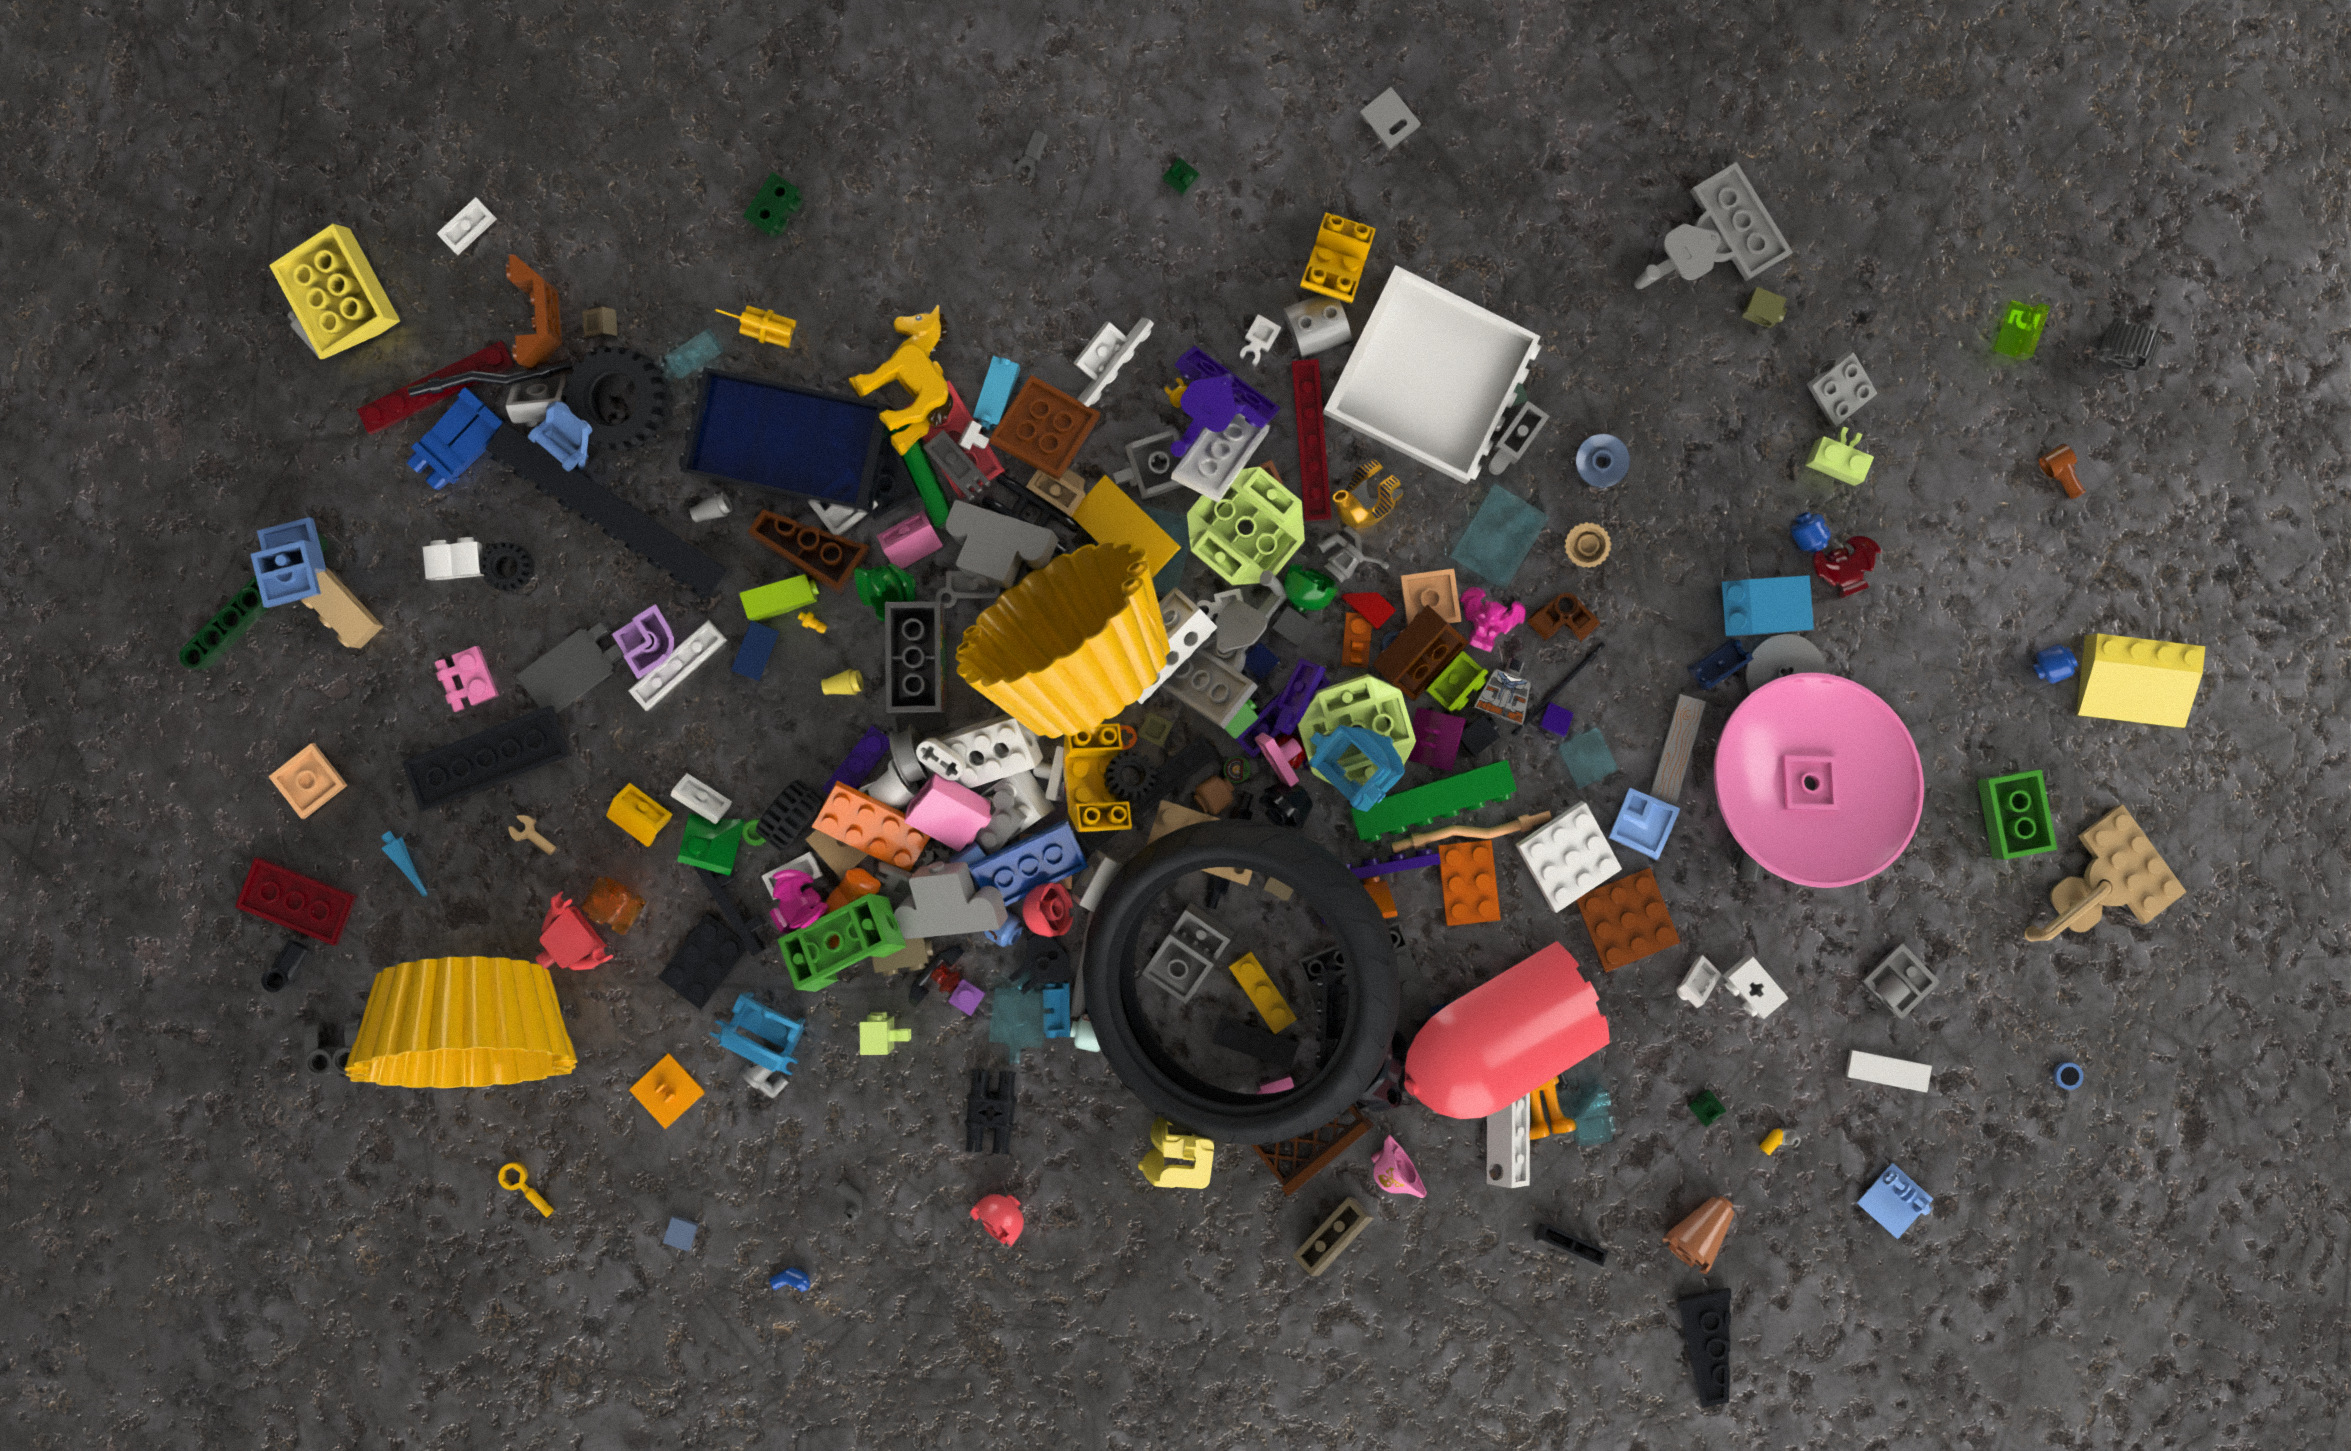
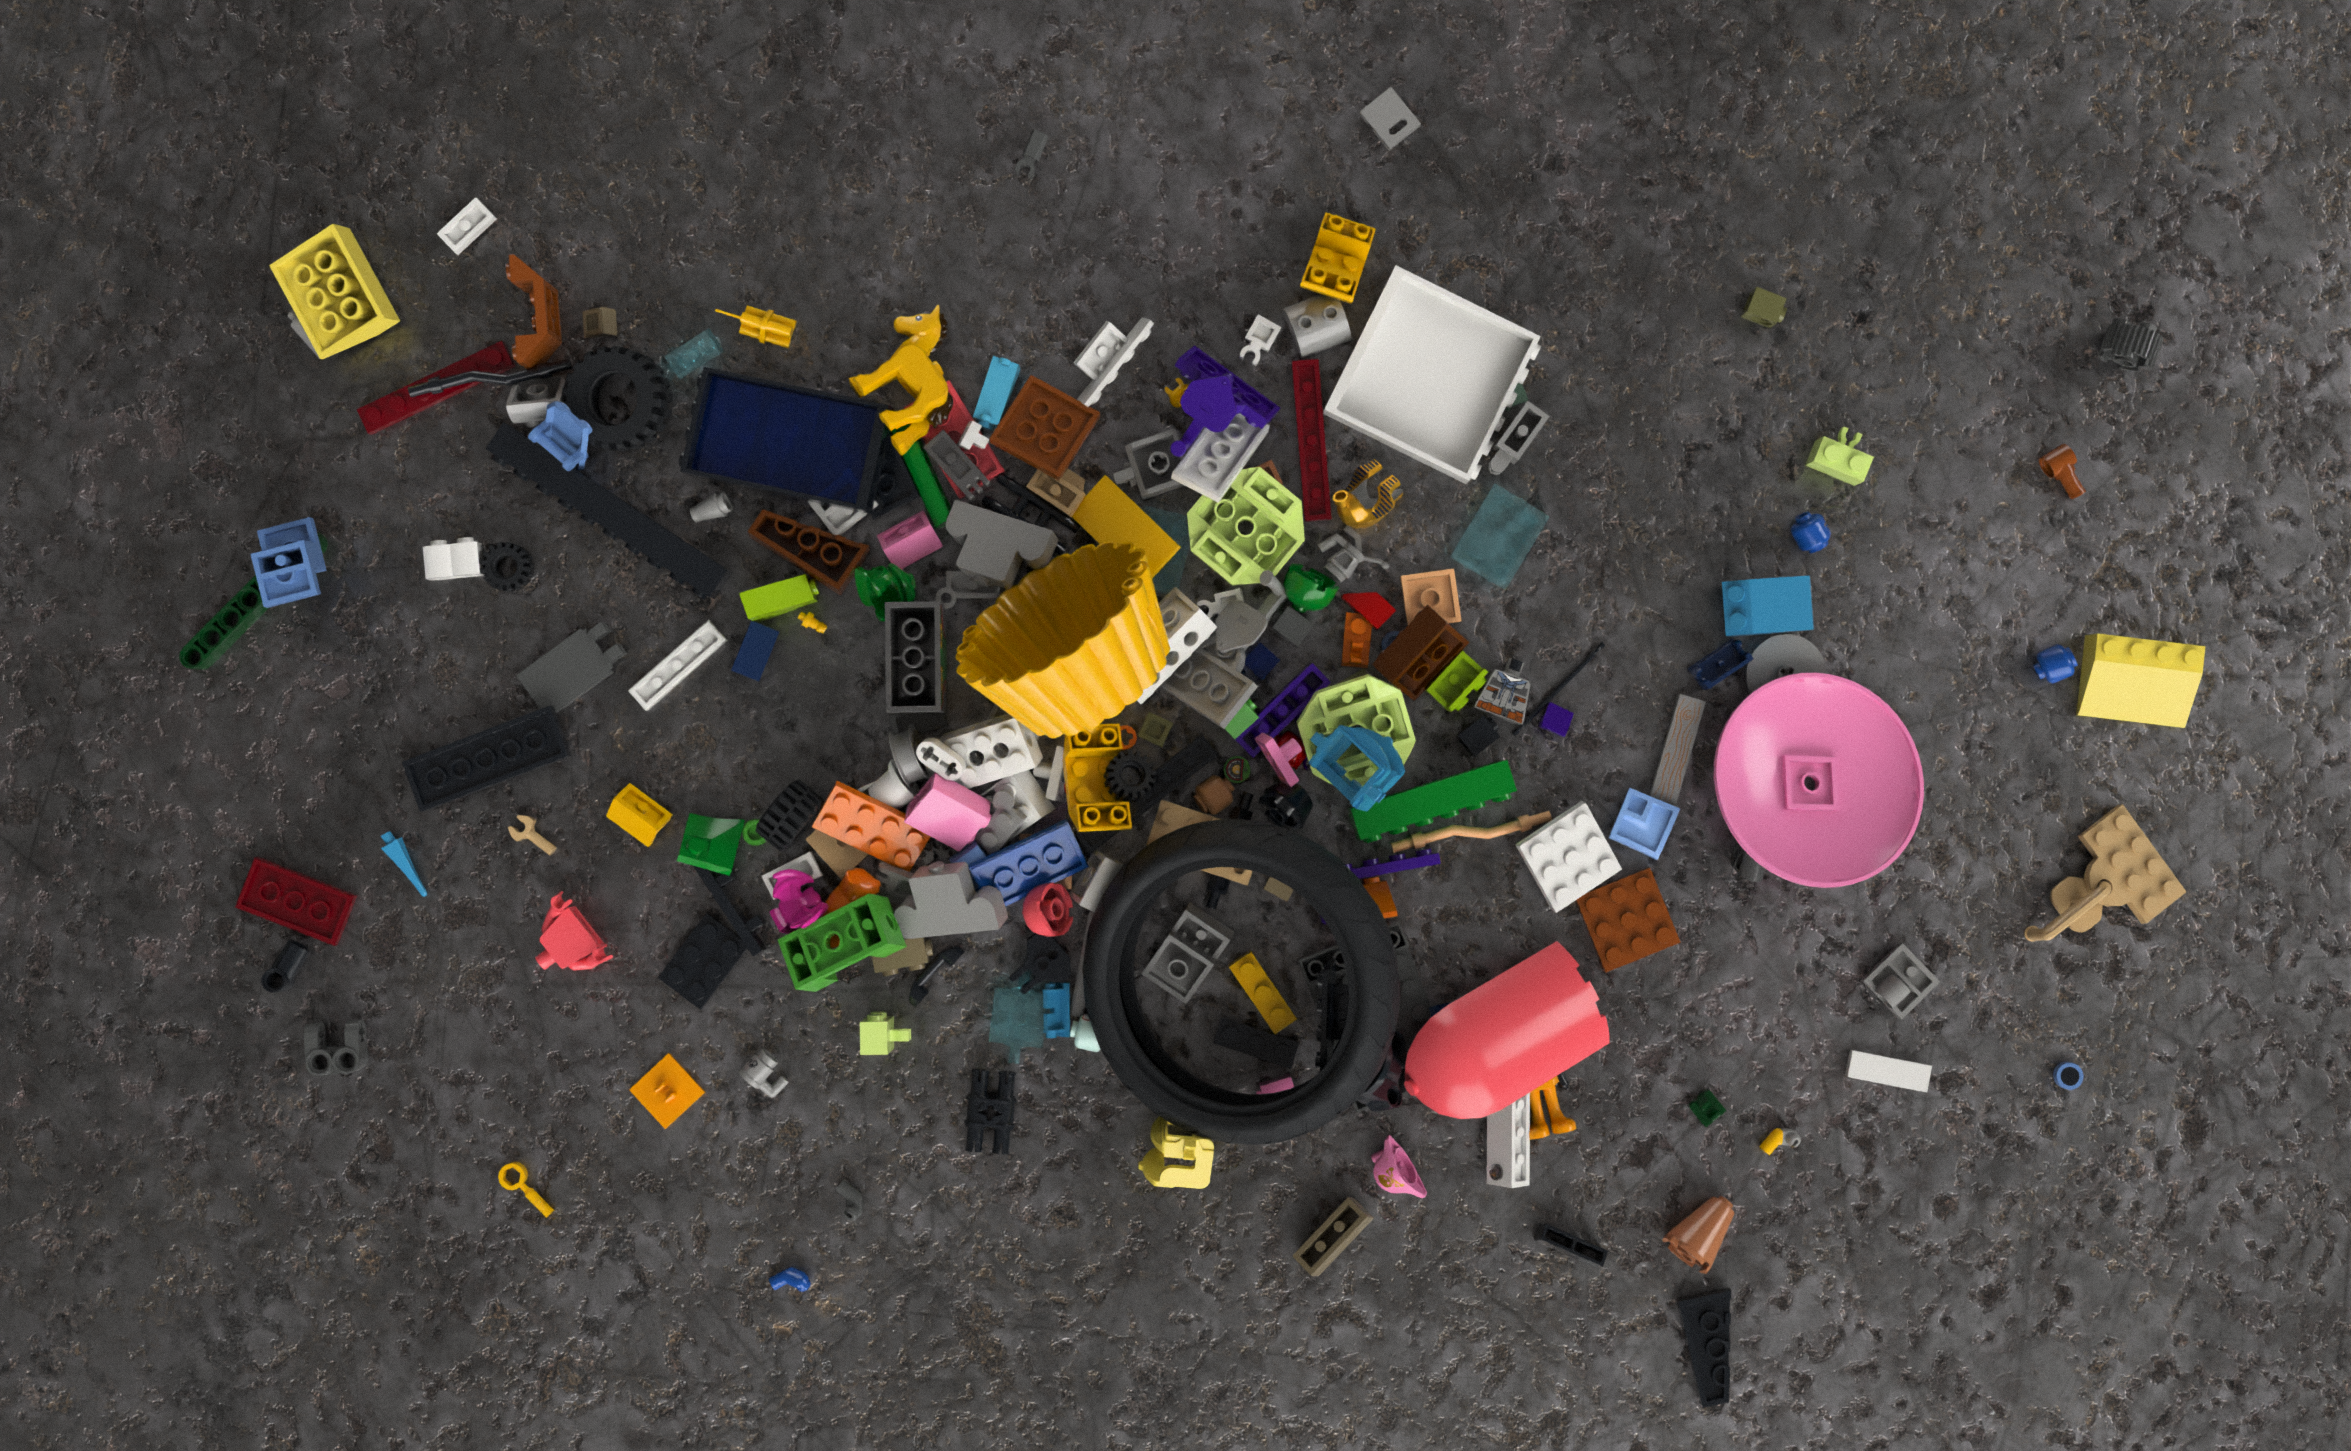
(308, 780): light nougat plate -> none
(342, 611): tan brick -> none
(455, 440): blue hips -> none
(461, 1025): yellow container -> none
(474, 676): bright pink plate -> none
(613, 904): clear orange brick -> none
(646, 641): lavender brick -> none
(681, 1233): sand blue tile -> none
(701, 798): white plate -> none
(766, 1024): dark azure animal -> none
(774, 206): dark green brick -> none
(846, 683): light yellow cone -> none
(860, 760): dark purple plate -> none
(947, 980): clear red plate -> none
(966, 997): medium lavender plate -> none
(1000, 1217): coral cylinder -> none
(1008, 933): medium blue head -> none
(1180, 176): dark green tile -> none
(1298, 695): dark purple hinge -> none
(1319, 1158): reddish brown fence -> none
(1436, 738): magenta piece -> none
(1468, 882): orange plate -> none
(1489, 619): dark pink animal -> none
(1550, 618): reddish brown piece -> none
(1587, 545): tan hat -> none
(1588, 758): clear light blue piece -> none
(1592, 1118): clear light blue slope -> none
(1615, 457): sand blue dish -> none
(1698, 982): white tile -> none
(1731, 228): light grey plate -> none
(1768, 993): white brick -> none
(1841, 387): light grey plate -> none
(1846, 569): dark red animal -> none
(1895, 1201): light blue hinge -> none
(2017, 814): bright green brick -> none
(2021, 330): clear neon green panel -> none

